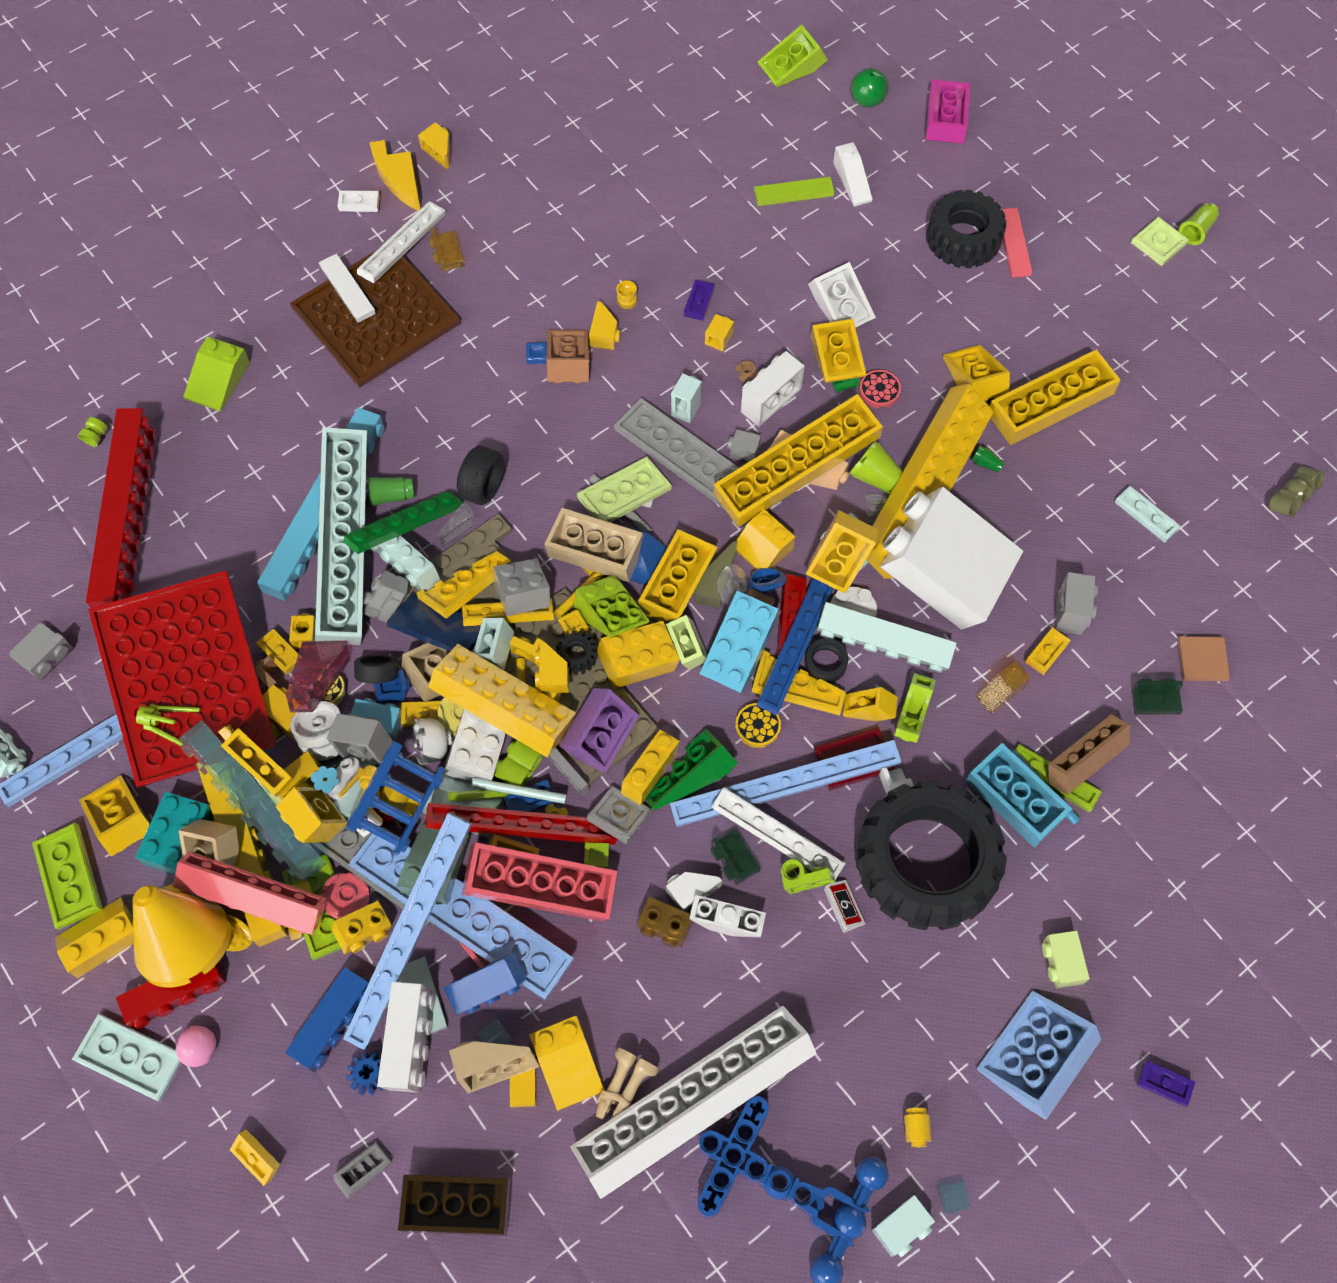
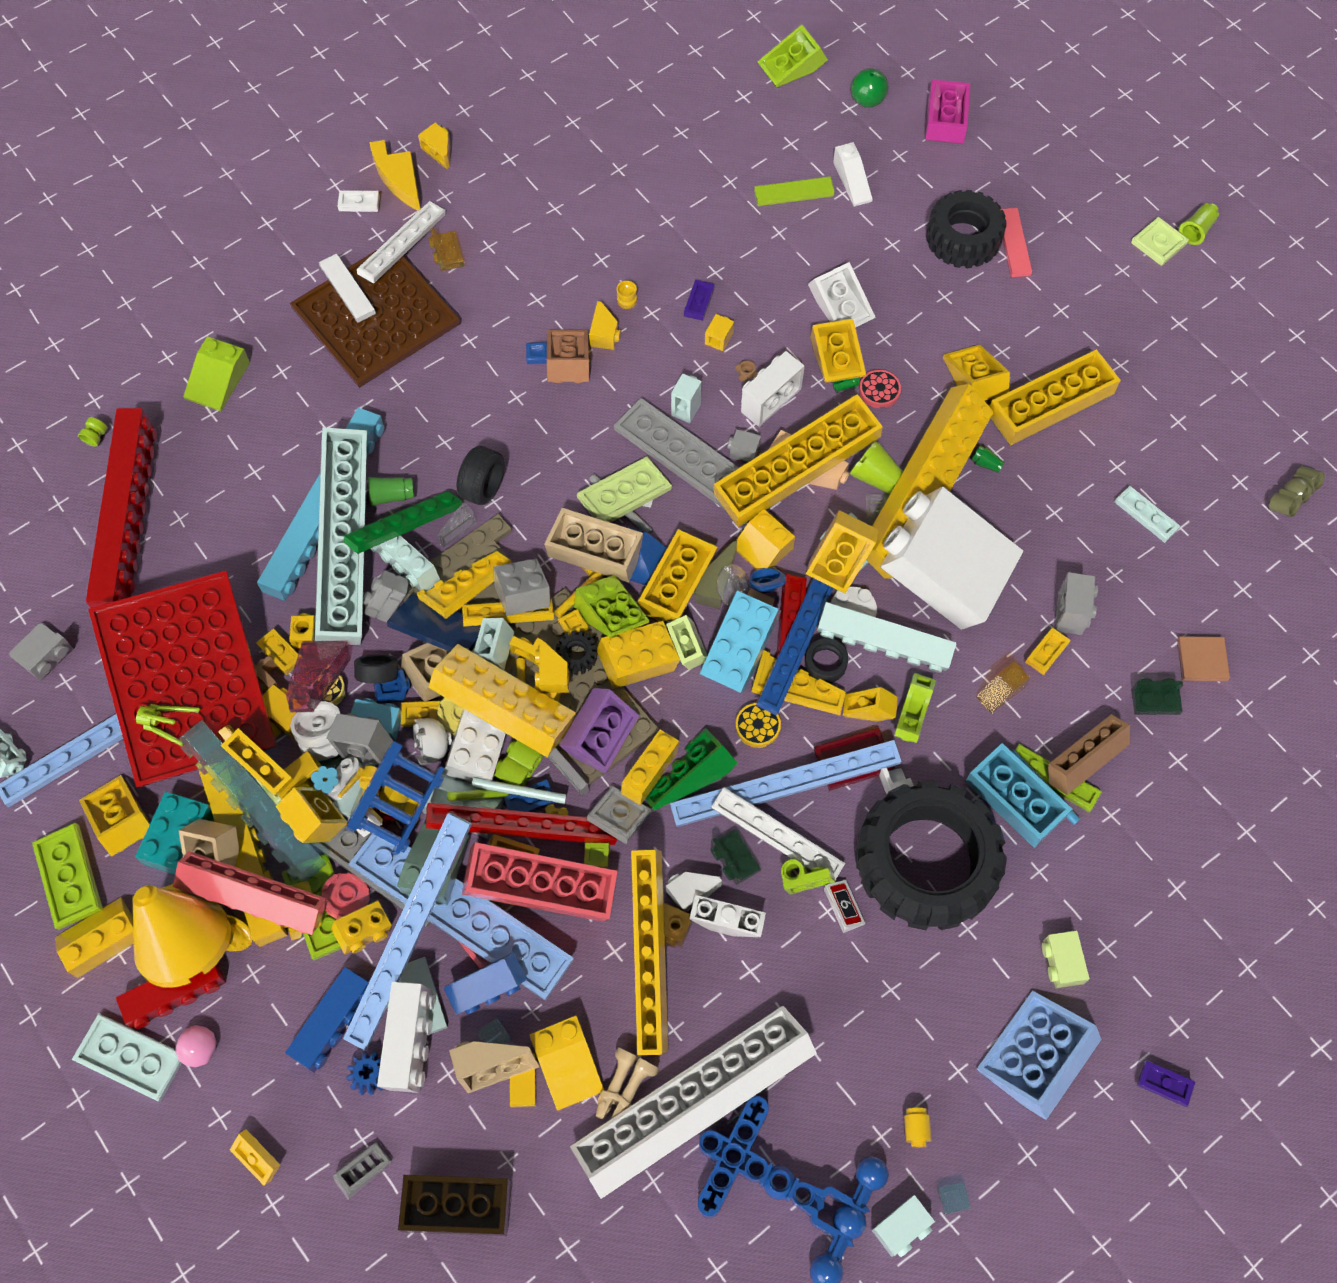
(649, 952): none -> yellow brick

